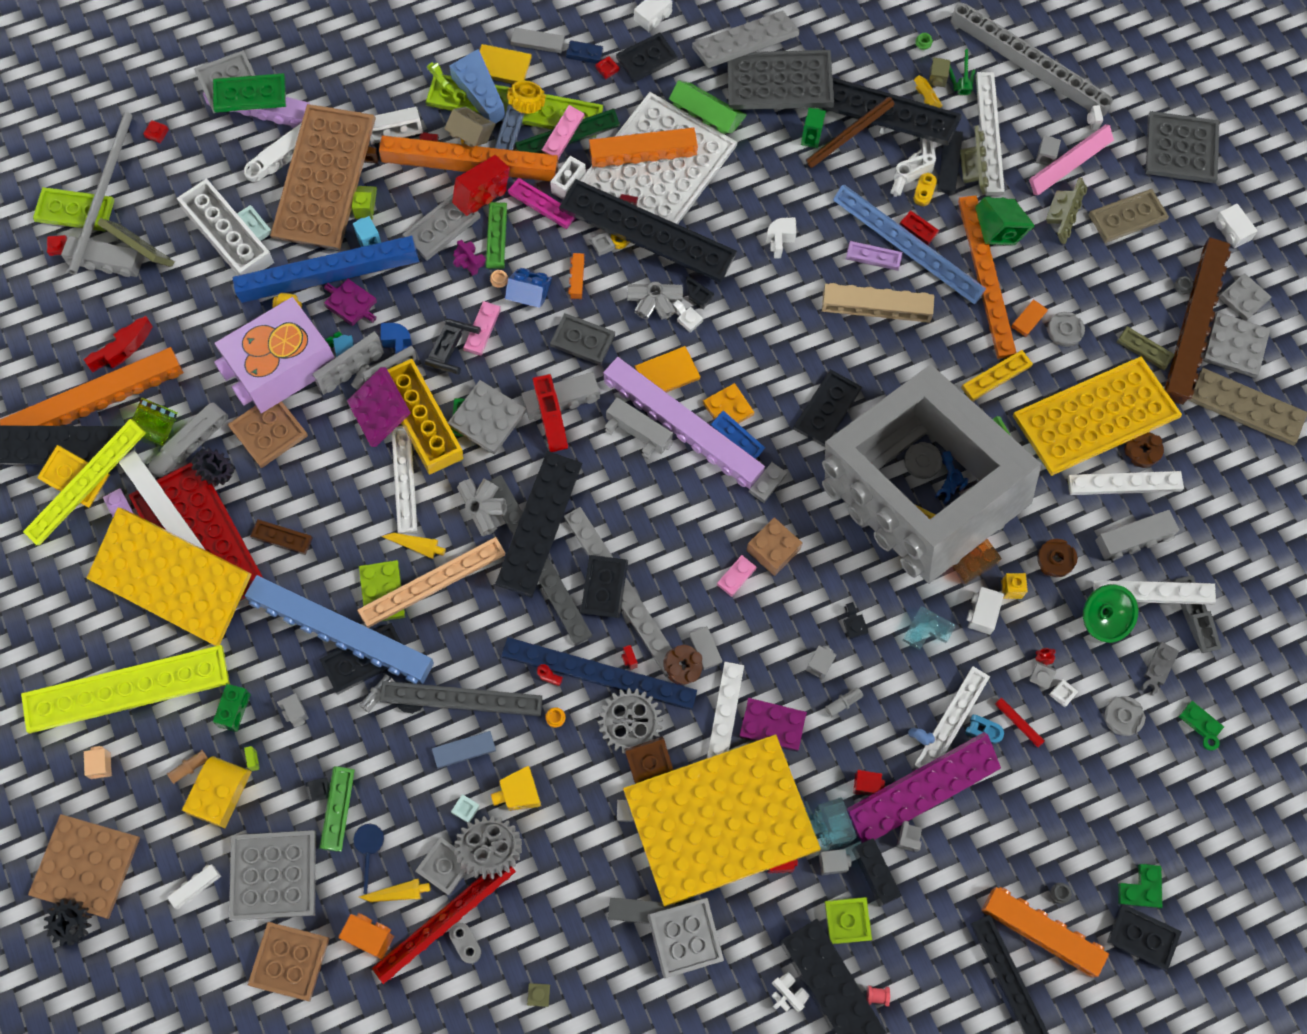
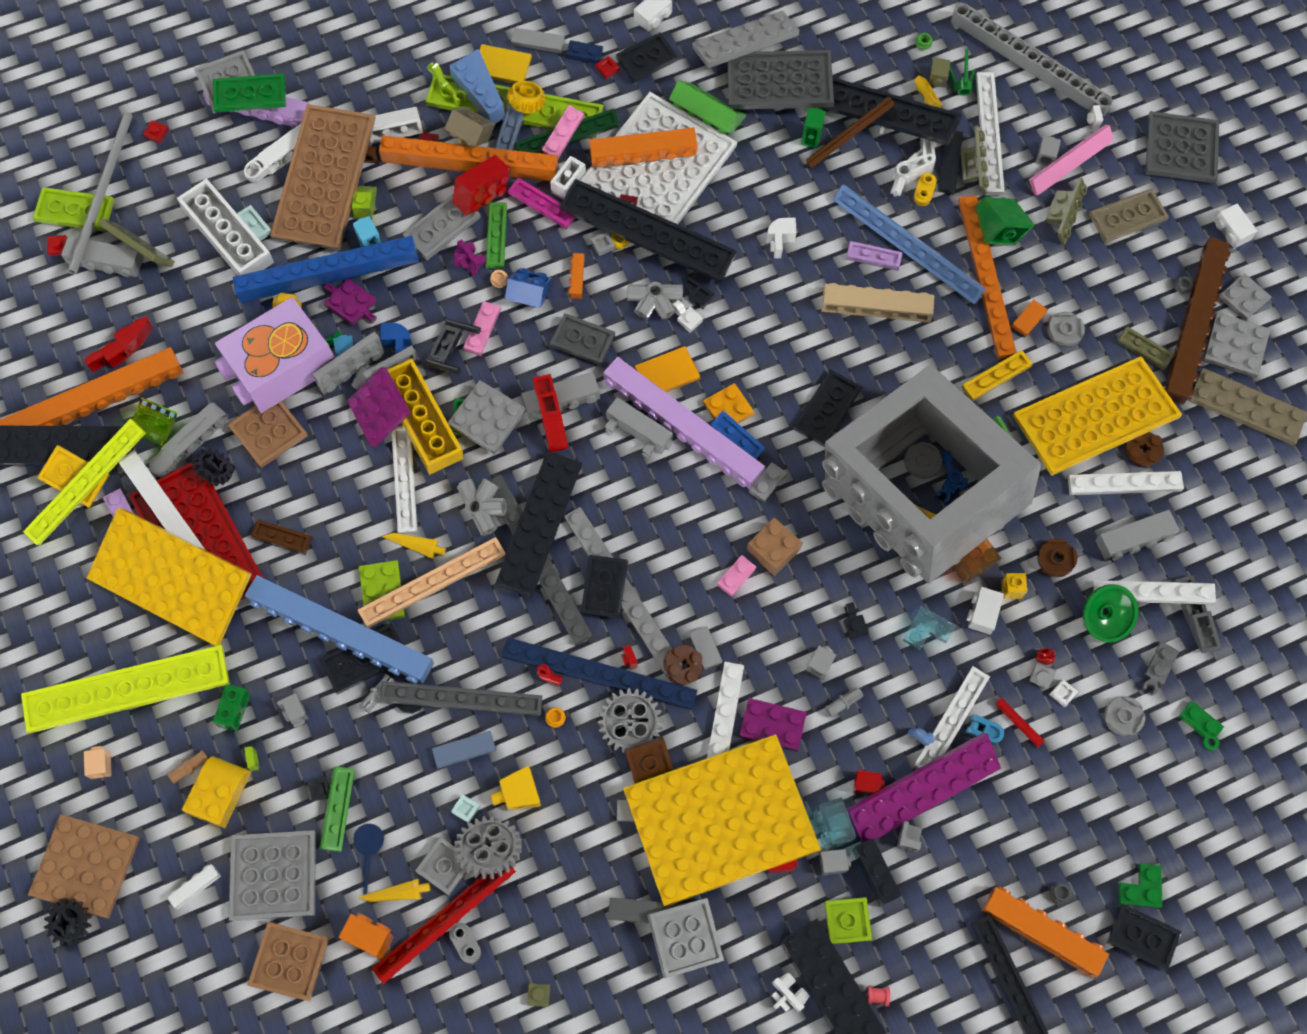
(919, 227): red plate -> none

